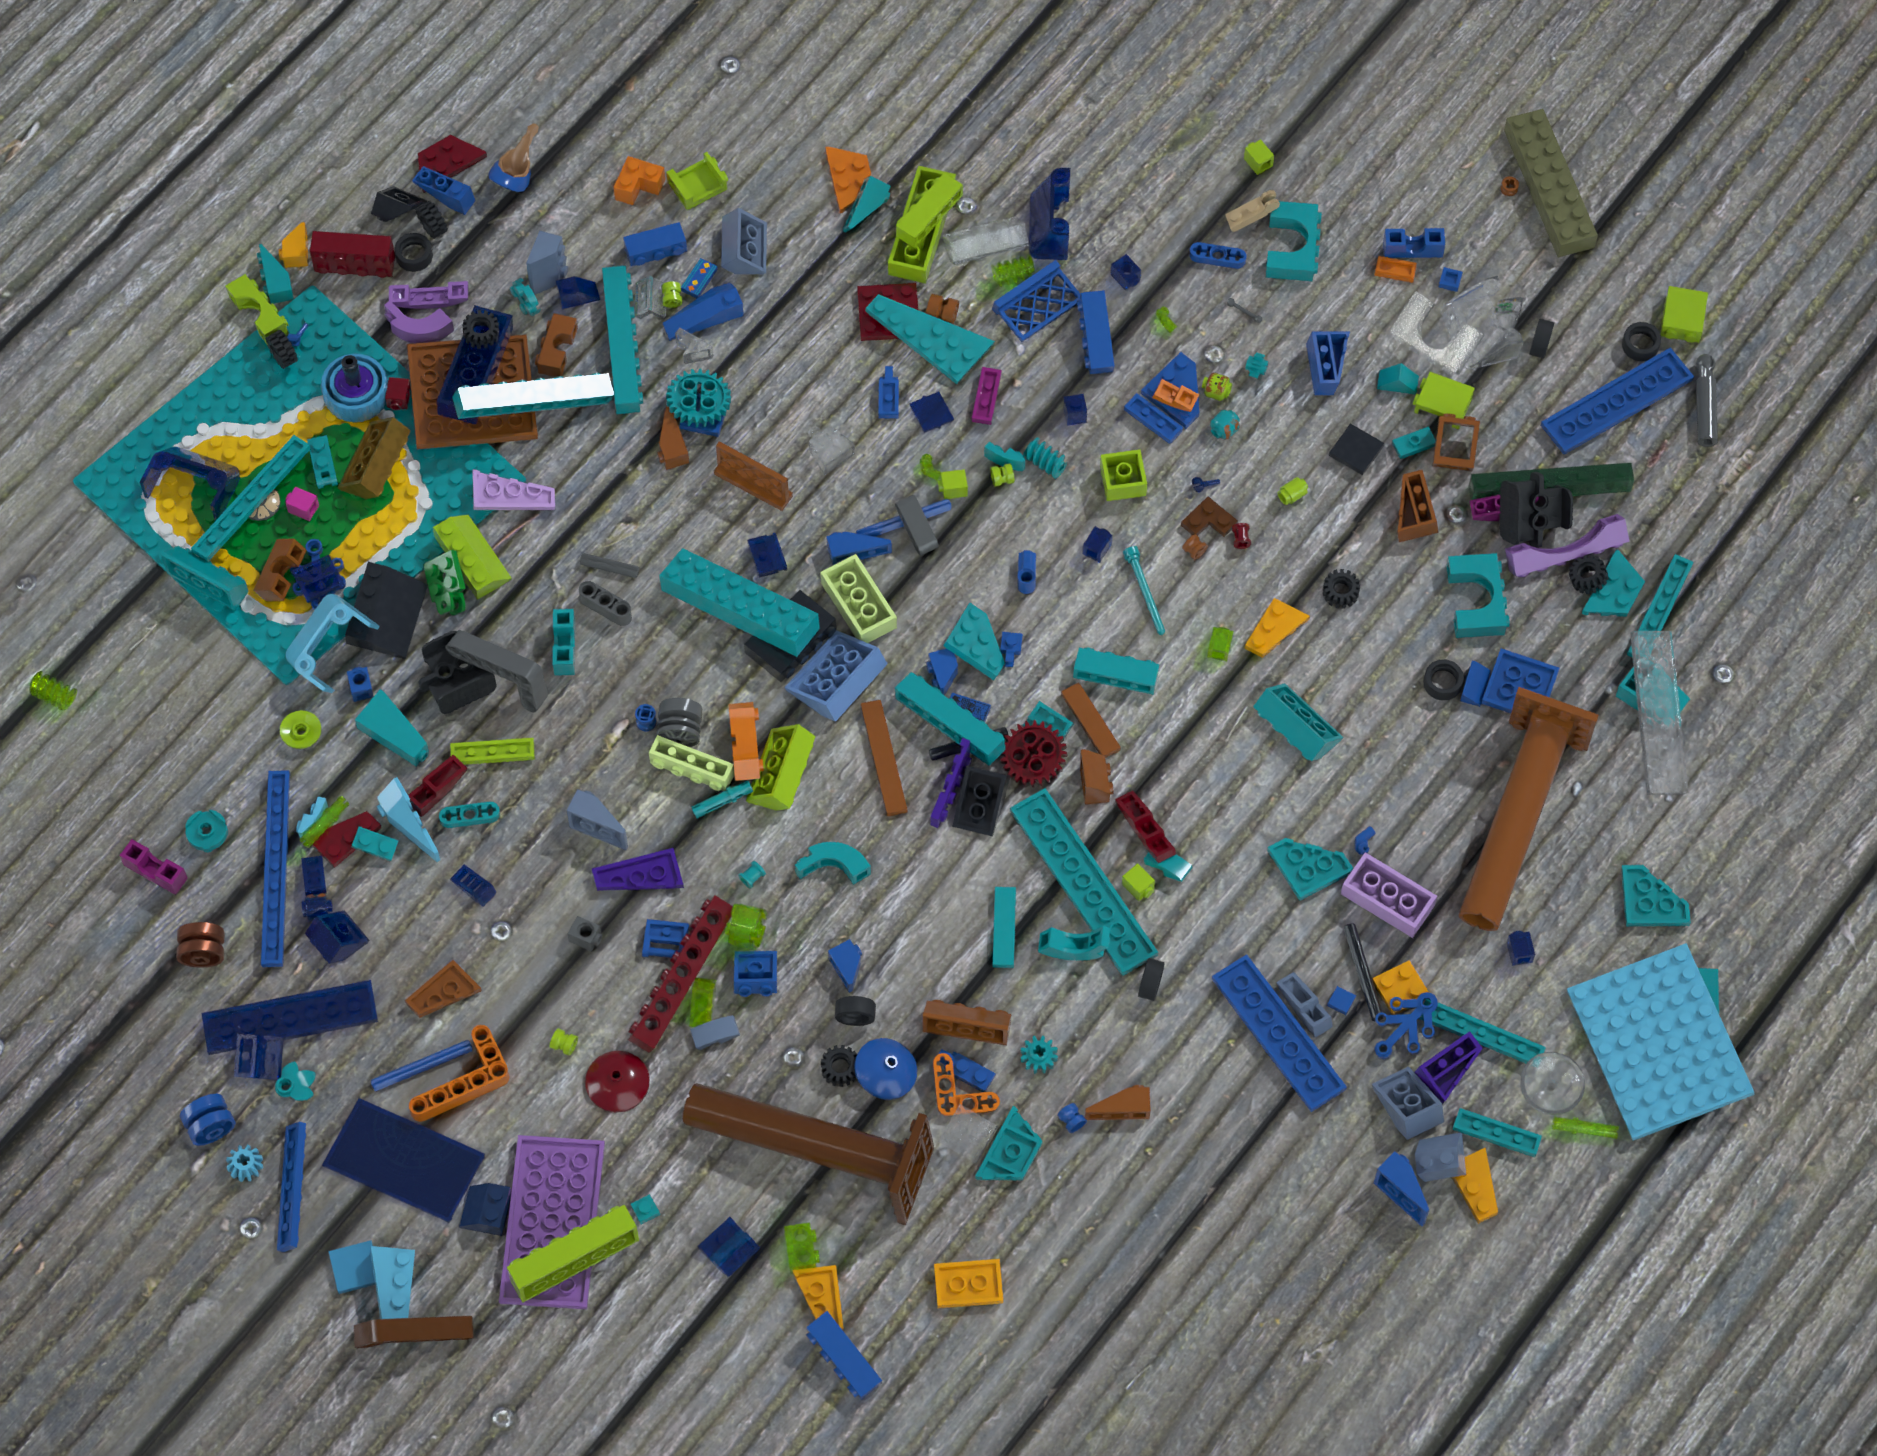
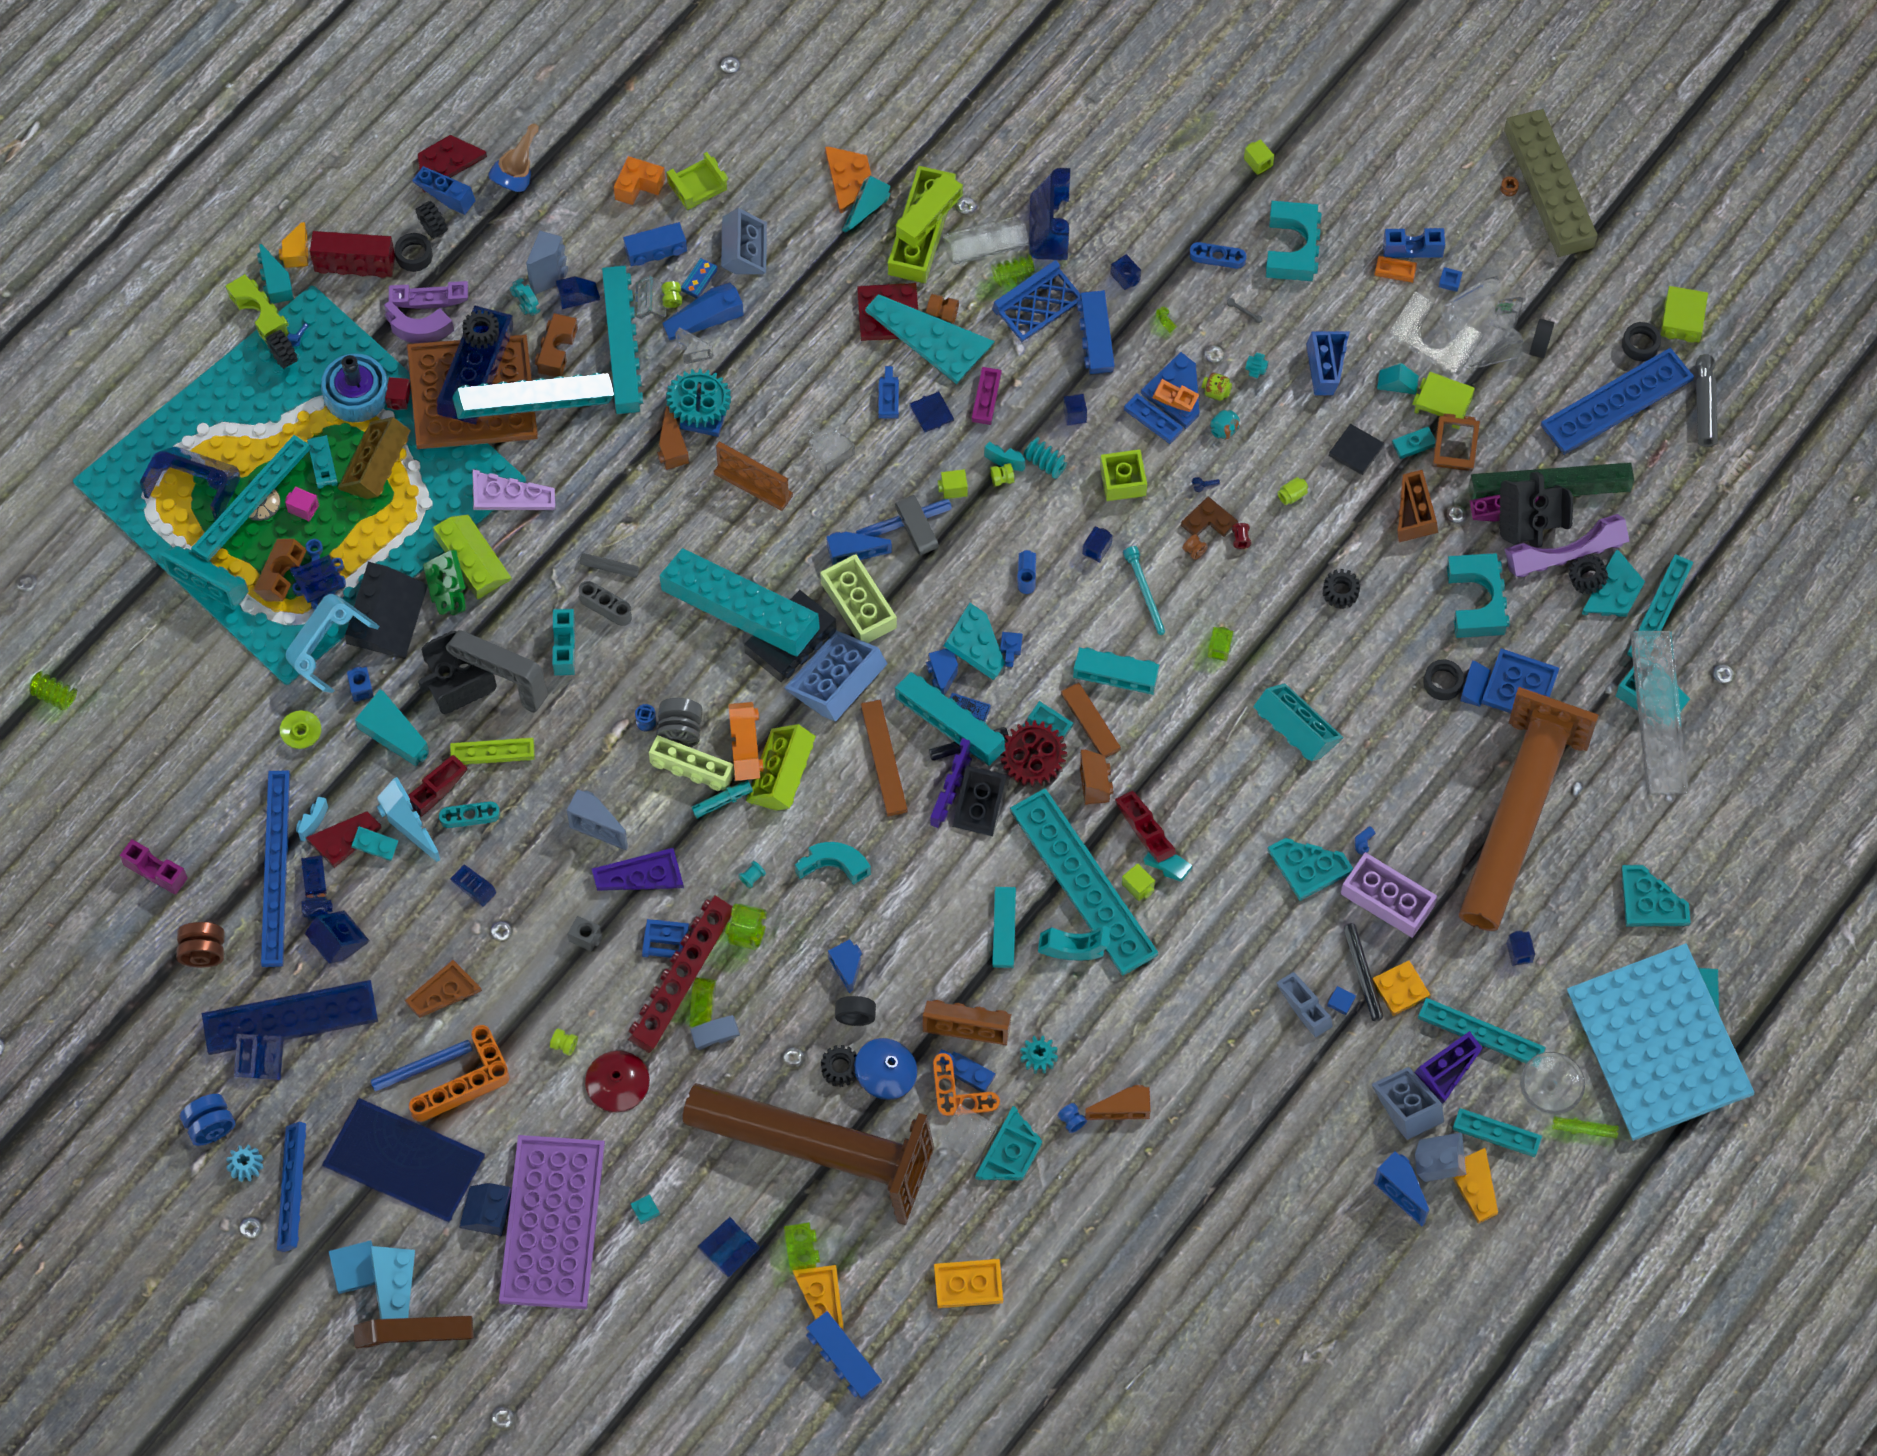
(206, 819): teal plate -> none
(297, 1080): teal plate -> none
(329, 816): clear neon green pin -> none
(394, 203): black slope -> none
(573, 1253): lime brick -> none
(755, 972): blue plate -> none
(767, 555): clear blue plate -> none
(927, 467): clear neon green arm -> none
(1151, 979): black tyre -> none
(1252, 211): tan hinge -> none
(1274, 626): light orange wing -> none
(1279, 1033): blue plate -> none
(1407, 1021): blue plant -> none

